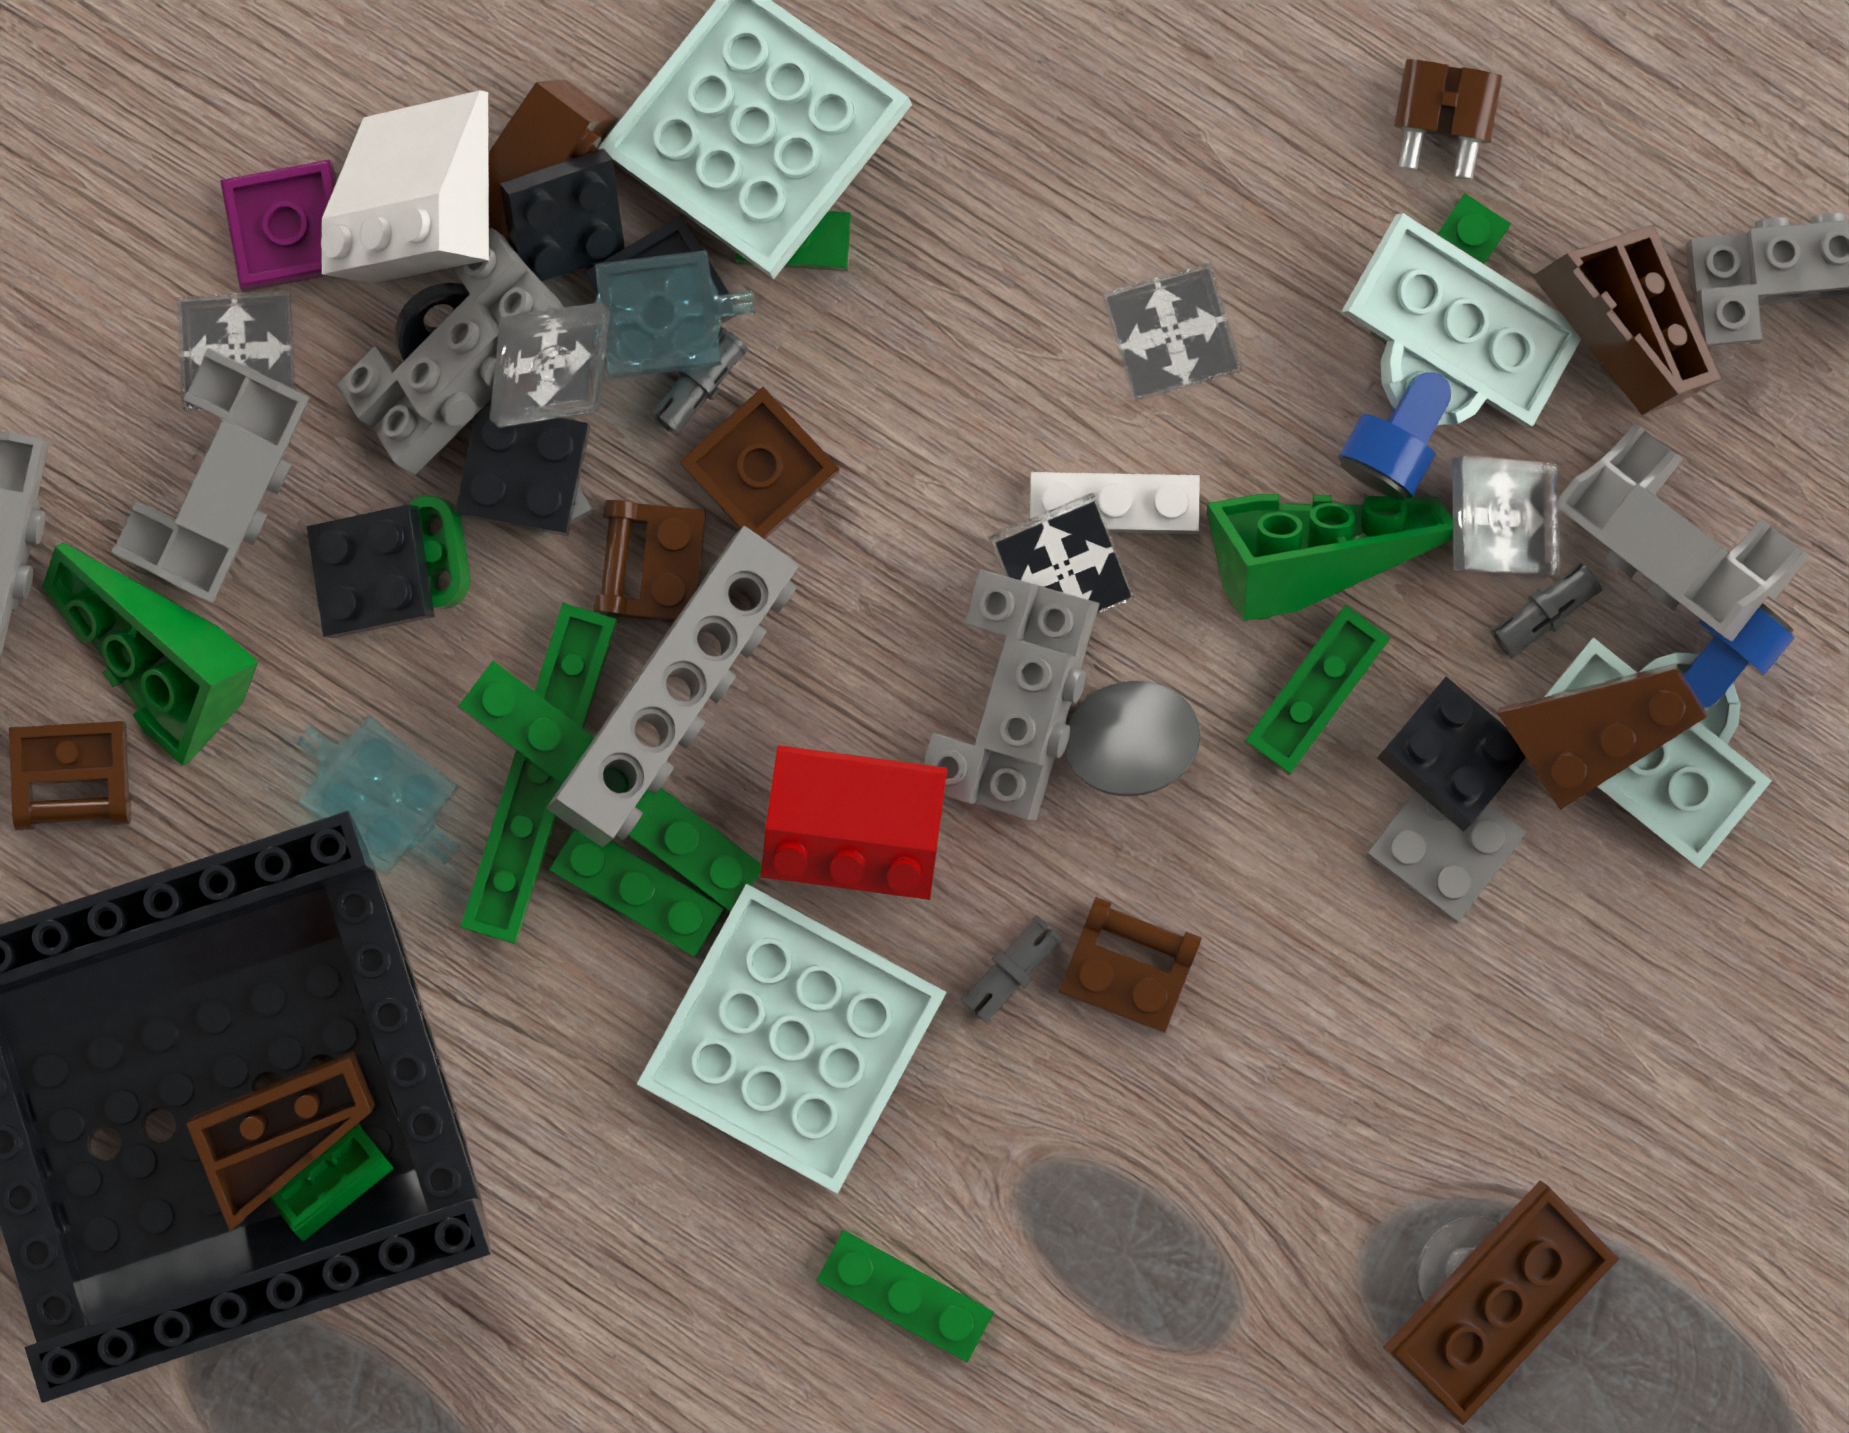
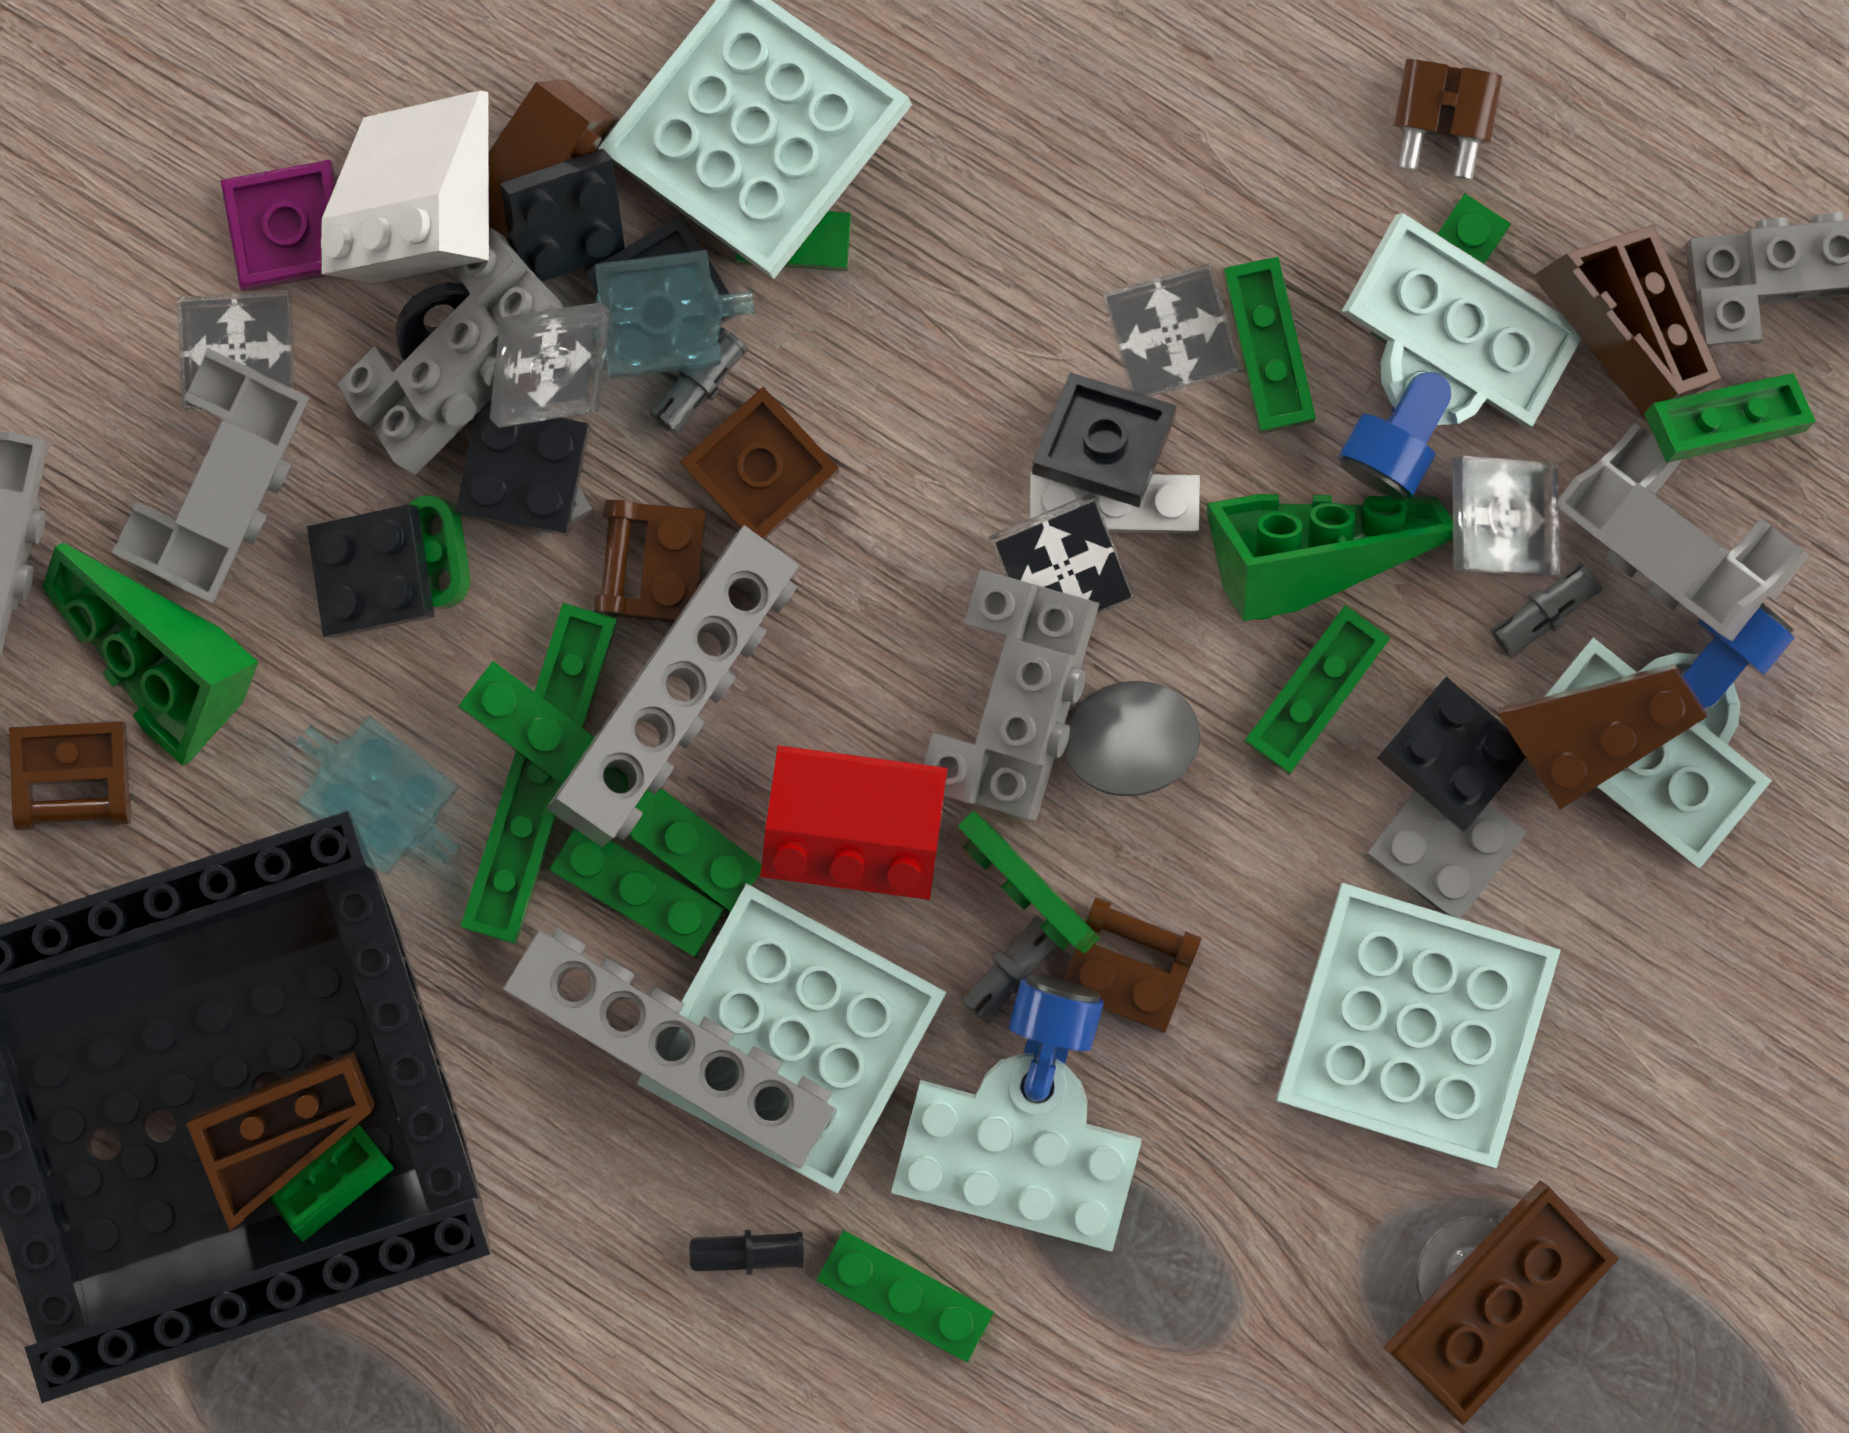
(538, 984): none -> light grey brick
(747, 1252): none -> black axle
(1023, 1139): none -> light aqua plate
(1026, 885): none -> green plate
(1104, 439): none -> black plate
(1269, 345): none -> green plate
(1418, 1025): none -> light aqua plate
(1729, 417): none -> green plate

